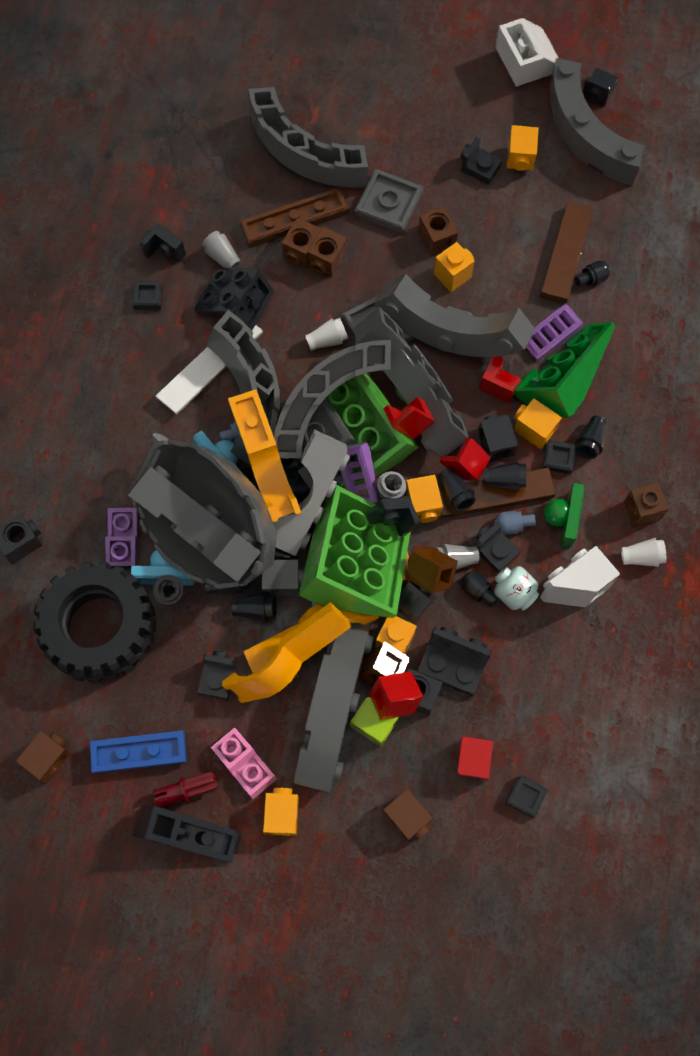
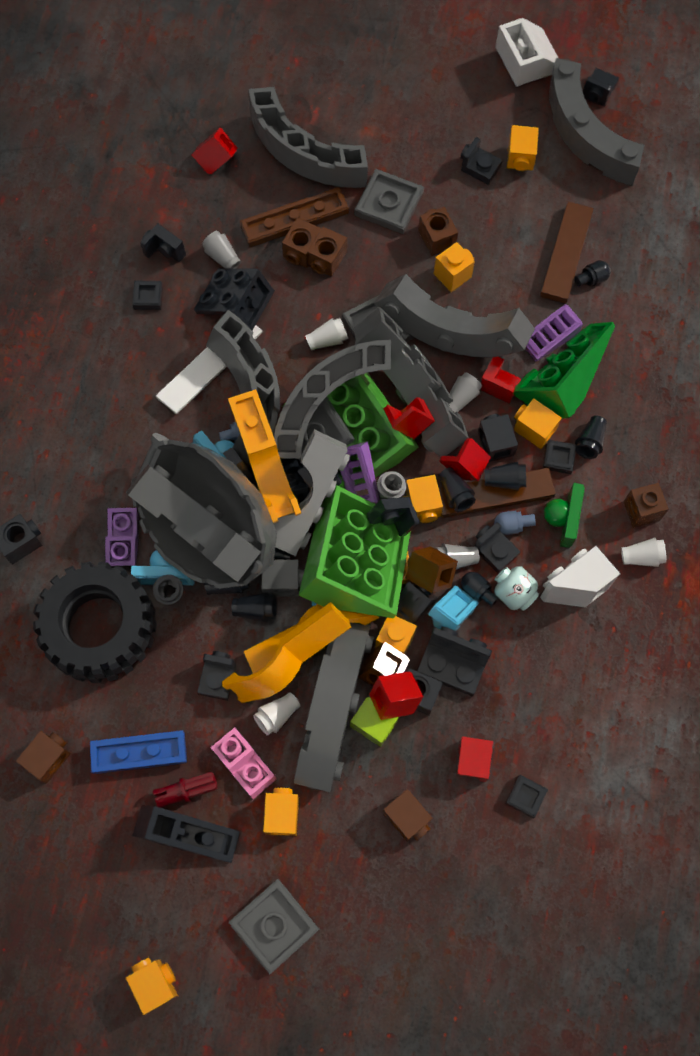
(152, 984): none -> light orange brick
(214, 151): none -> red panel
(232, 455): none -> black tile
(273, 926): none -> dark grey tile
(276, 713): none -> white cone
(453, 609): none -> medium azure tile
(464, 391): none -> light grey cone

